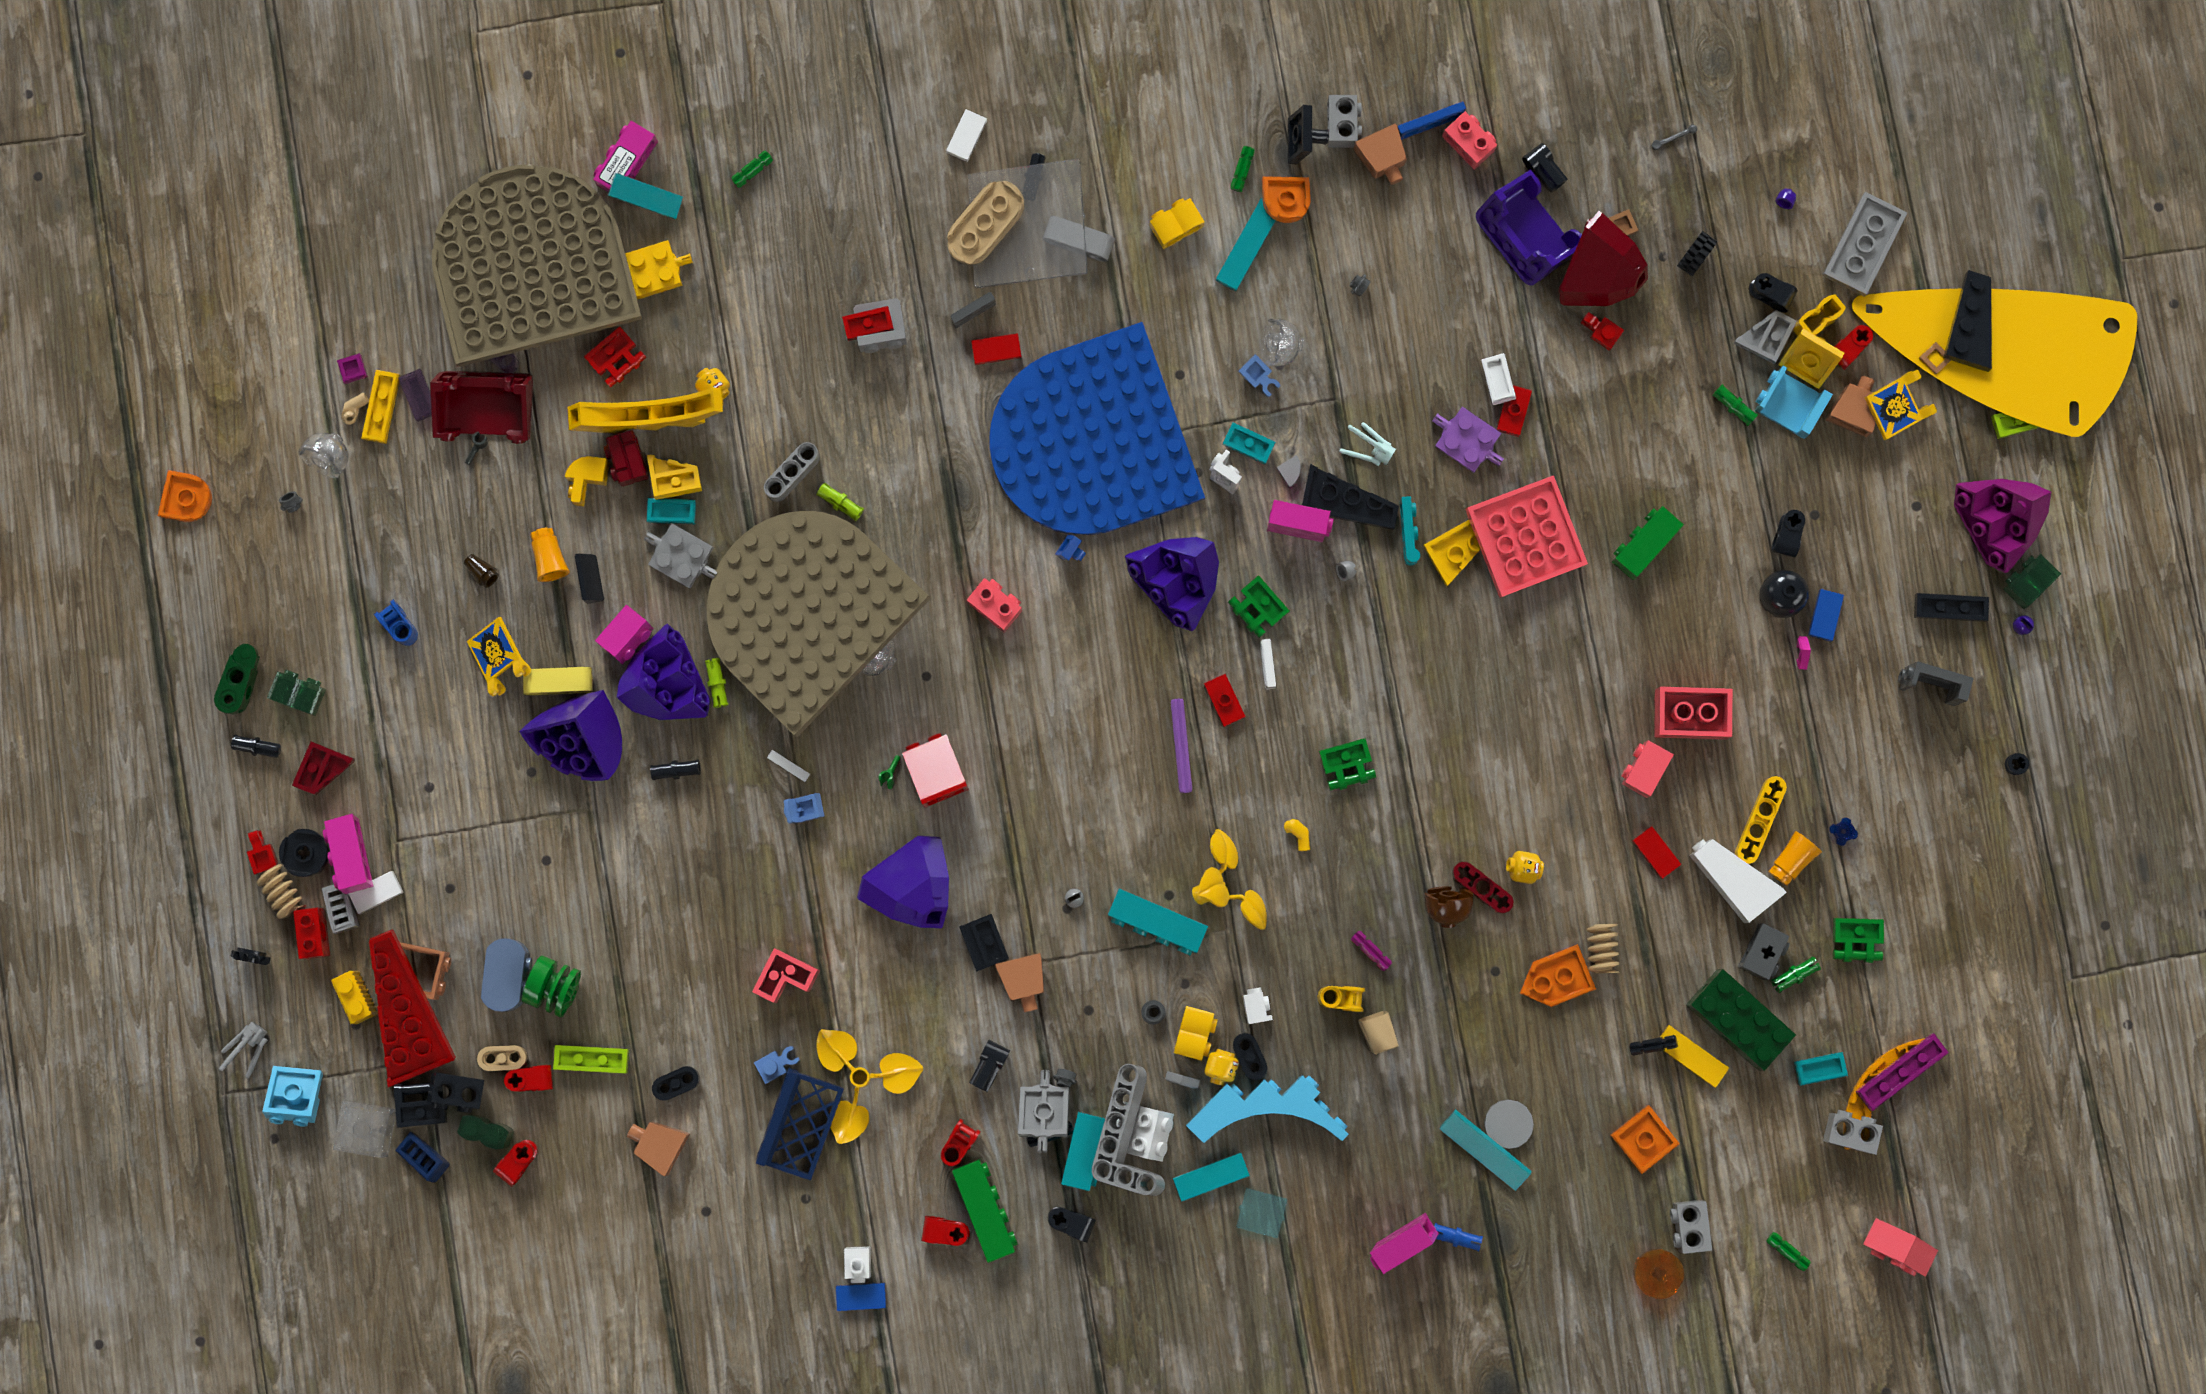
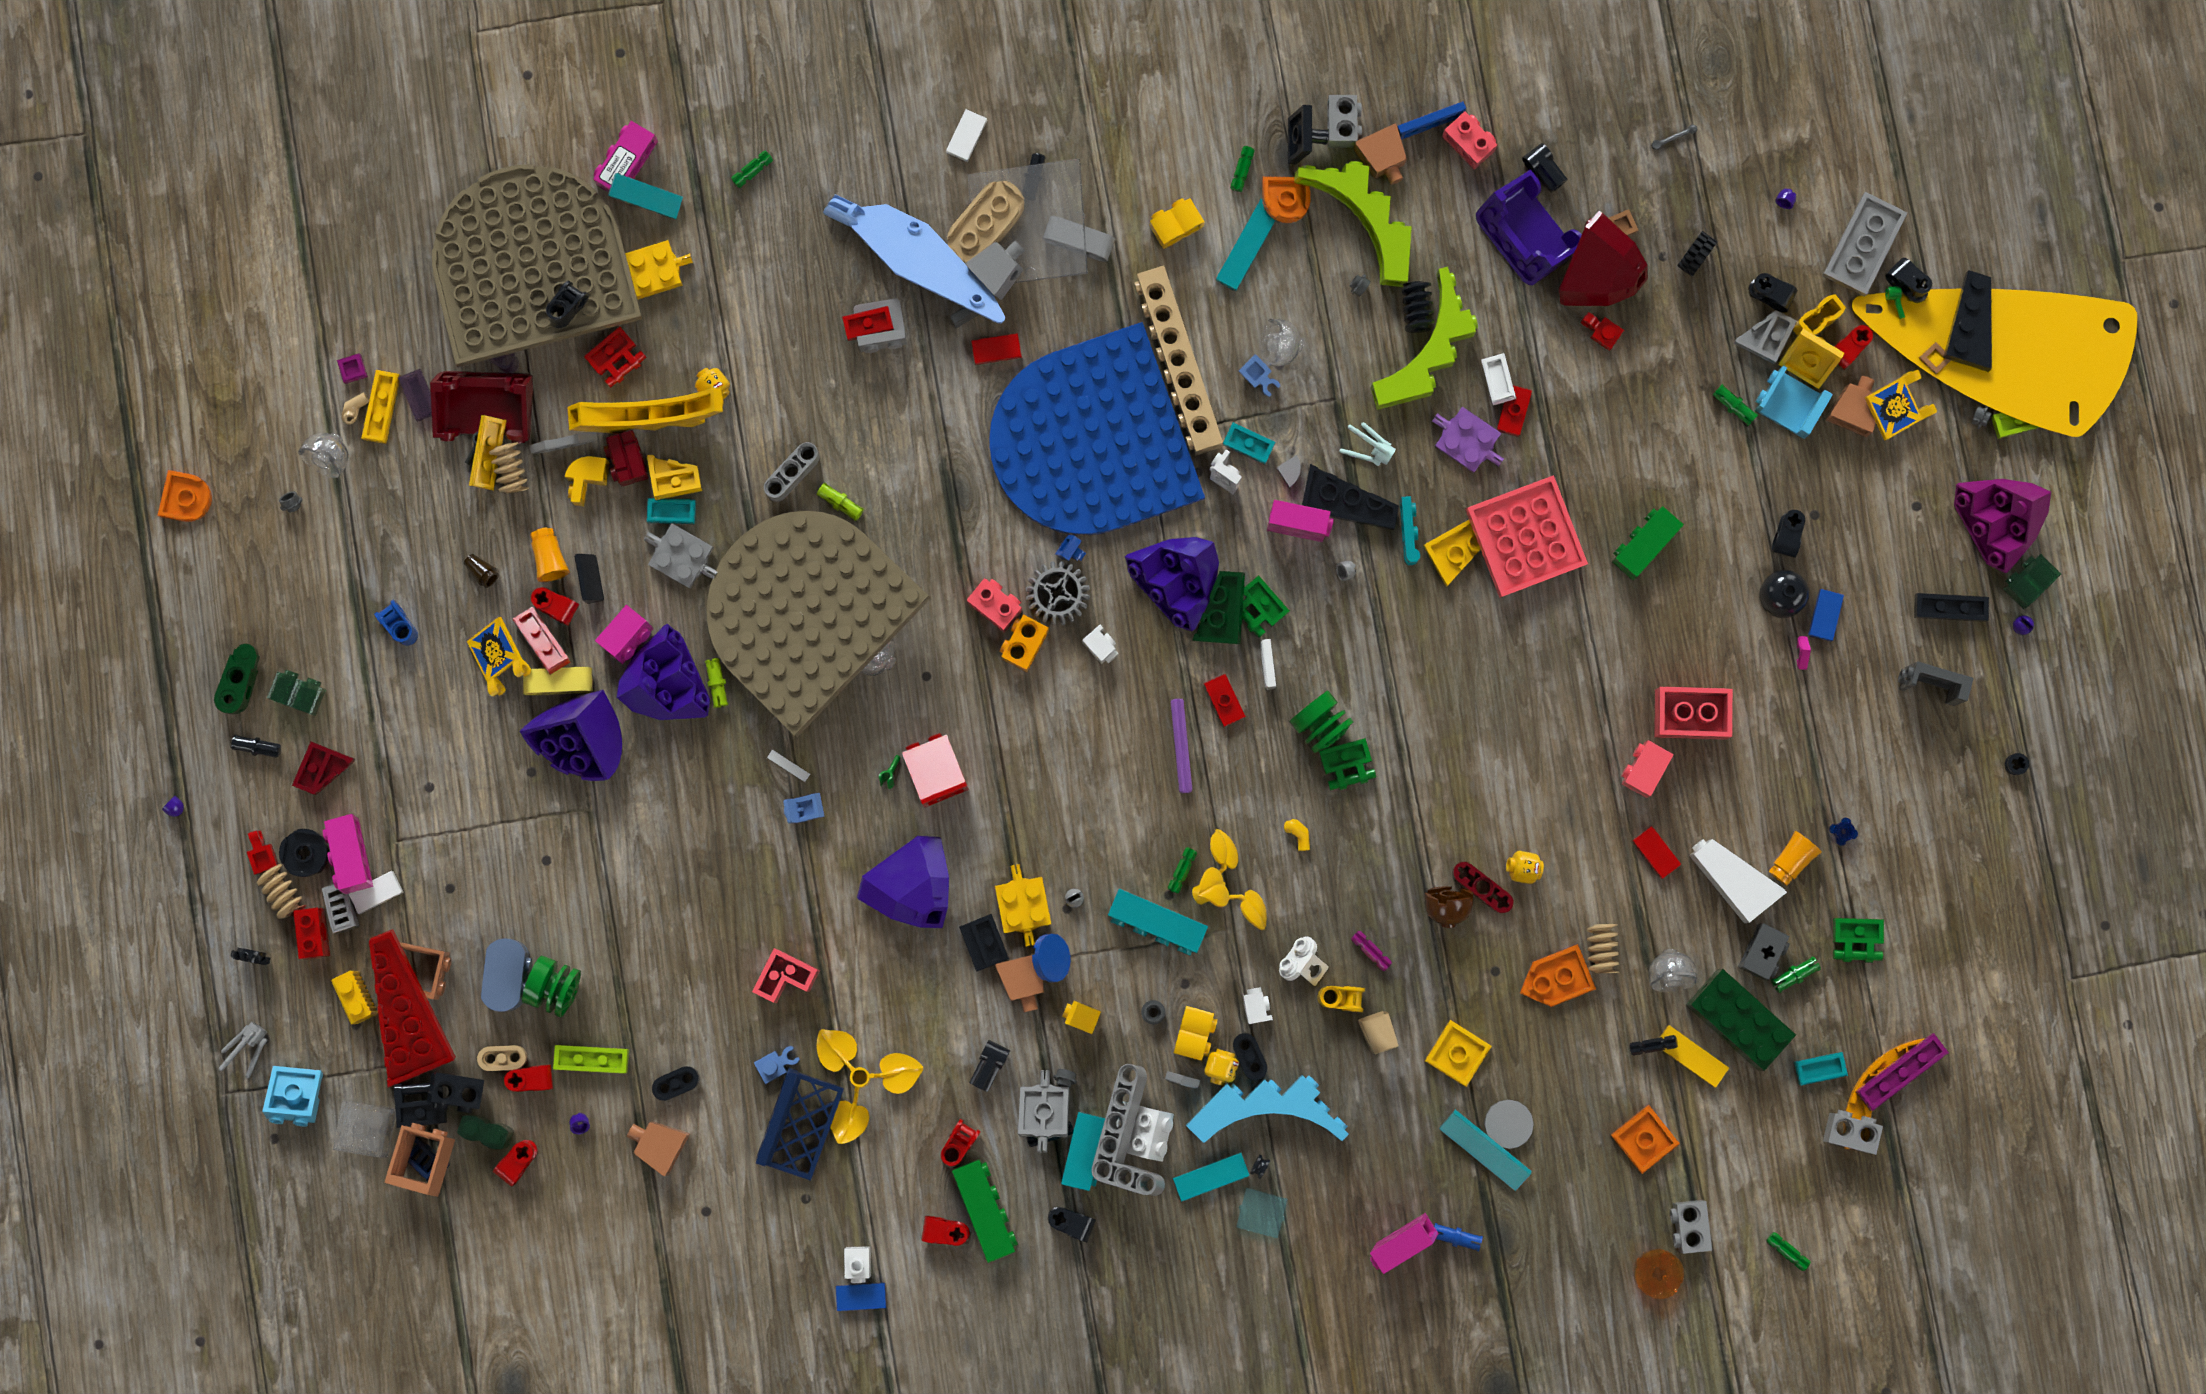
(174, 807): none -> dark purple hinge
(401, 1155): none -> nougat window
(489, 436): none -> yellow tile
(508, 468): none -> tan piece
(541, 640): none -> tile
(557, 607): none -> red piece
(562, 443): none -> light grey tile
(567, 300): none -> black piece
(575, 1127): none -> dark purple hinge
(675, 769): black pin -> none
(916, 254): none -> light blue wing
(997, 267): none -> light grey torso
(1022, 905): none -> yellow plate
(1029, 645): none -> light orange brick
(1047, 588): none -> light grey gear
(1051, 958): none -> blue tile
(1081, 1016): none -> yellow slope
(1100, 645): none -> white brick
(1157, 280): none -> tan brick
(1182, 870): none -> green axle
(1224, 611): none -> dark green wing
(1259, 1166): none -> black bush
(1299, 961): none -> white bracket
(1321, 722): none -> green wheel
(1372, 209): none -> lime arch
(1416, 306): none -> black piece
(1451, 326): none -> lime arch
(1458, 1053): none -> yellow tile
(1672, 970): none -> clear cylinder
(1757, 818): yellow beam -> none
(1895, 293): none -> green hand
(1903, 1248): coral brick -> none
(1909, 279): none -> black piece
(1981, 417): none -> dark grey plate

